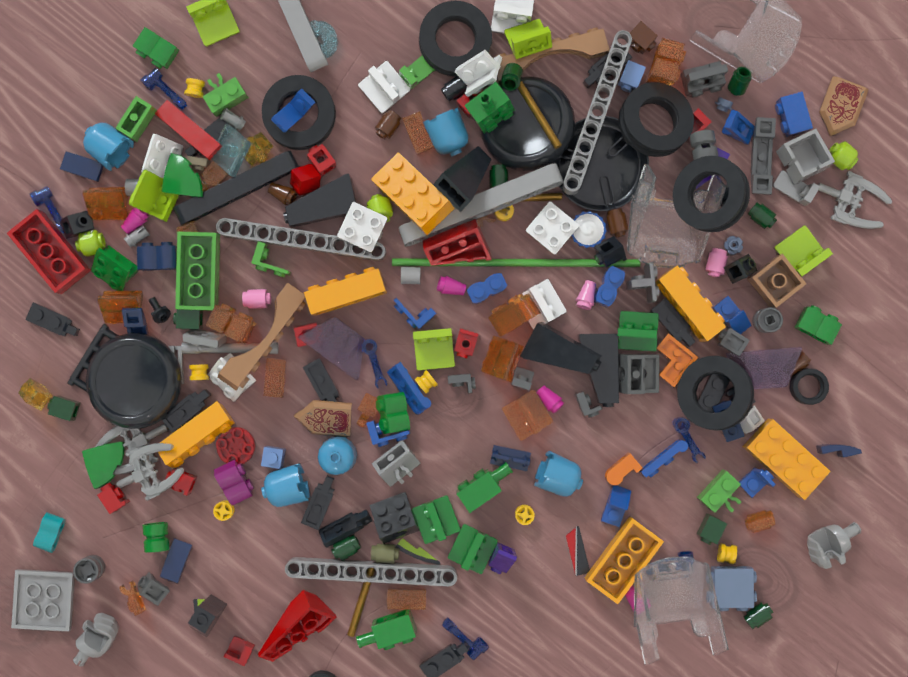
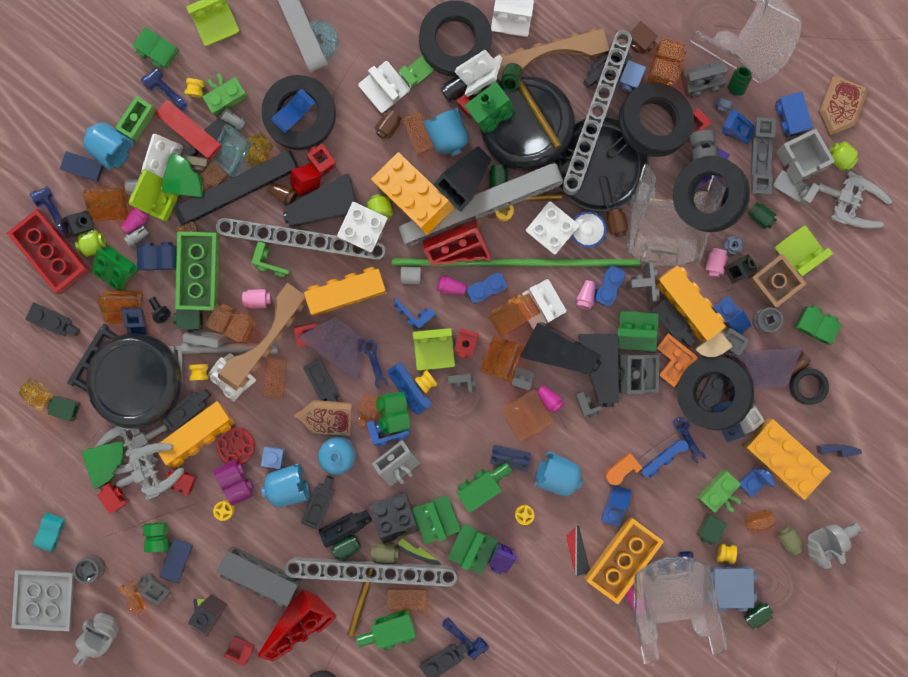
(259, 576): none -> dark grey brick
(528, 38): lime bracket -> none
(609, 252): black brick -> none
(715, 346): none -> tan brick
(790, 540): none -> olive brick

